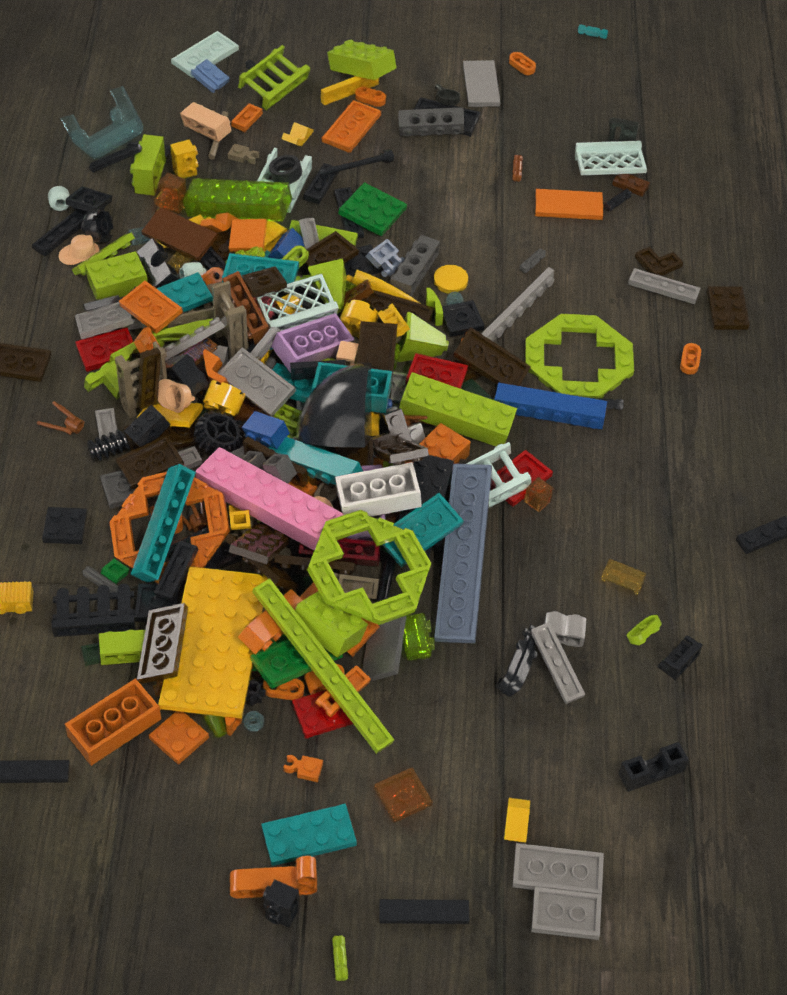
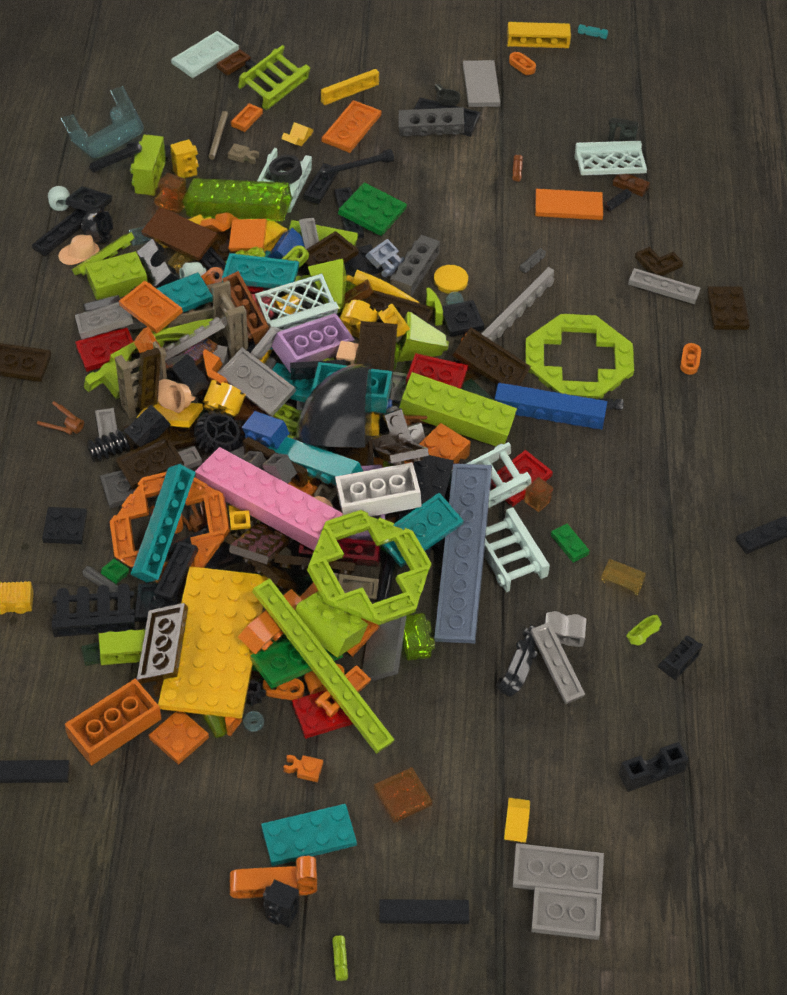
(206, 121): light nougat brick -> none
(210, 75): medium blue plate -> none
(233, 62): none -> reddish brown plate
(264, 281): dark brown plate -> none
(362, 60): lime brick -> none
(370, 96): orange plate -> none
(529, 550): none -> light aqua fence
(538, 35): none -> yellow brick
(570, 543): none -> green plate

